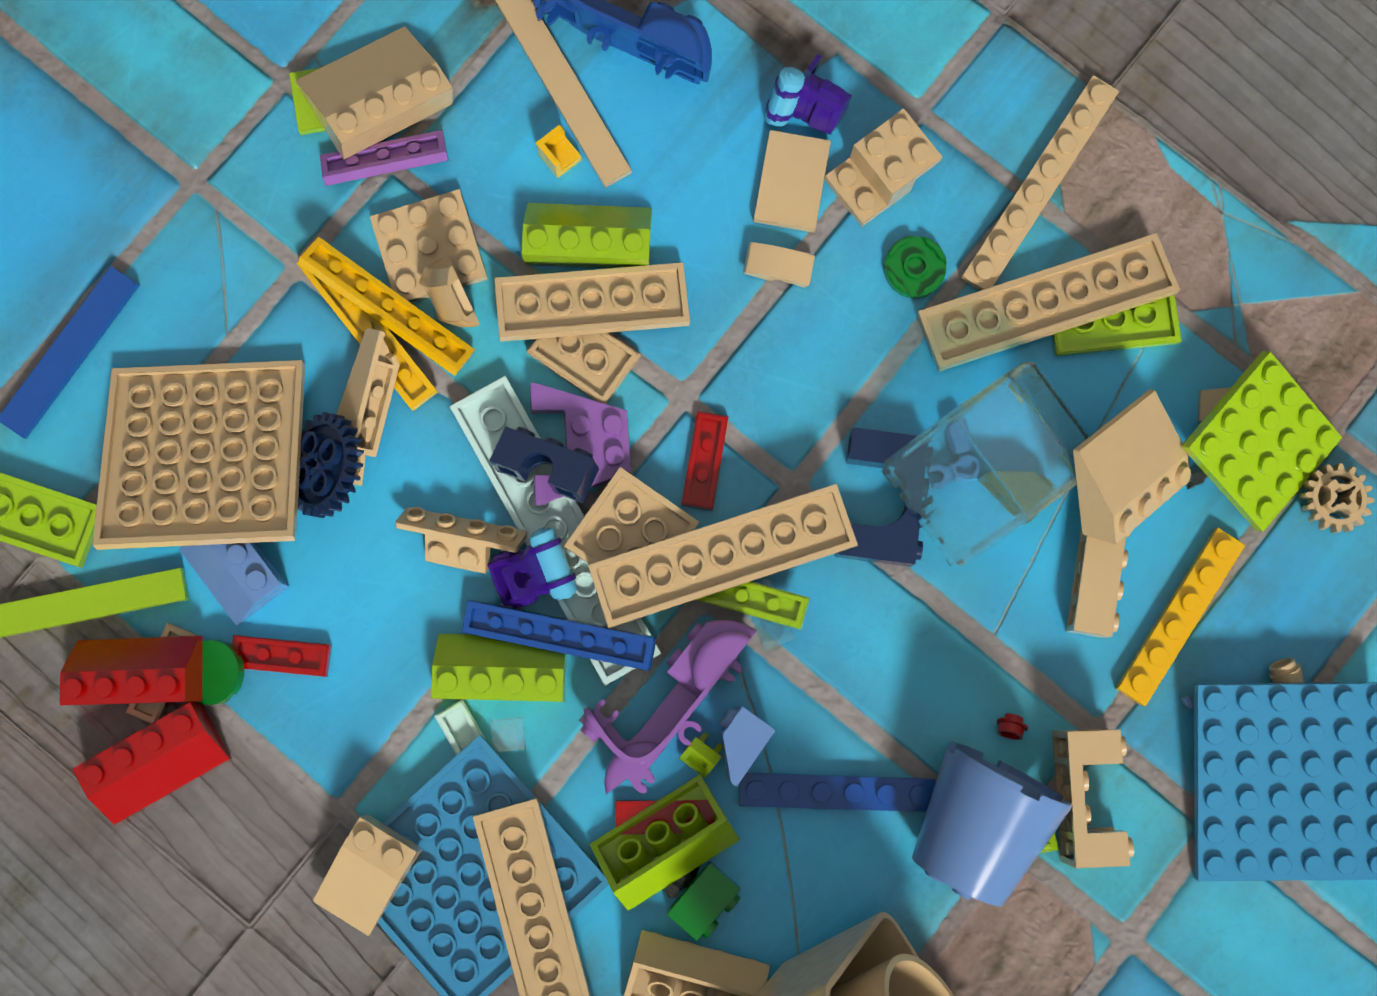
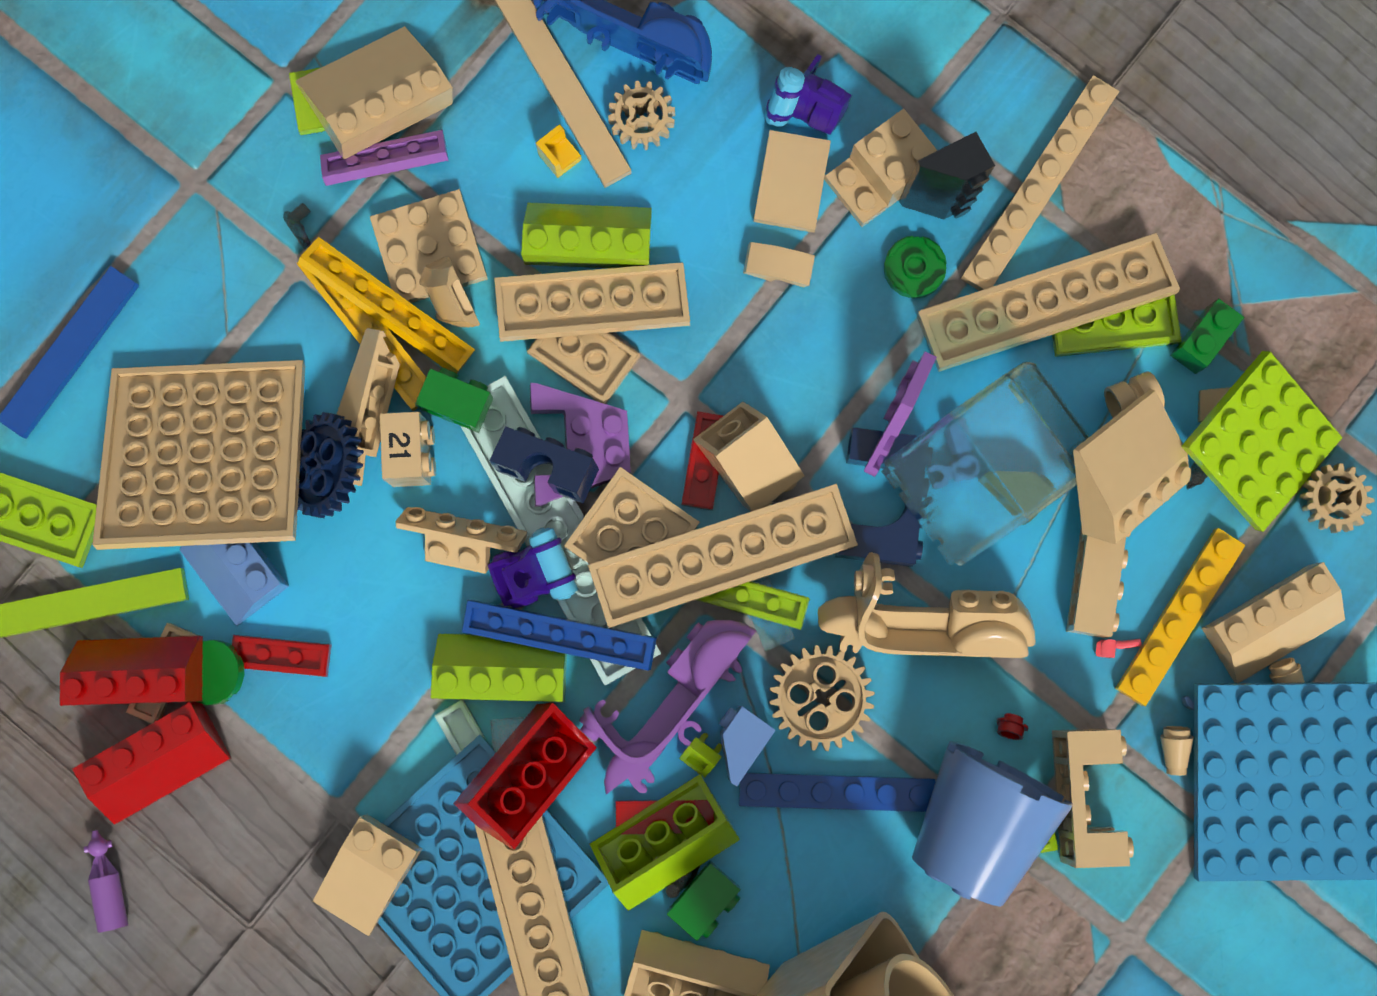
(105, 887): none -> medium lavender wheel
(293, 221): none -> clear smoke bar
(406, 449): none -> tan brick
(454, 399): none -> green brick
(525, 775): none -> red slope
(641, 101): none -> tan gear
(750, 456): none -> tan slope
(838, 722): none -> tan gear
(900, 409): none -> medium lavender wing
(949, 179): none -> black slope
(972, 626): none -> tan piece
(1108, 647): none -> coral hand
(1122, 394): none -> tan wheel
(1176, 749): none -> tan cone
(1207, 336): none -> green brick
(1276, 621): none -> tan slope

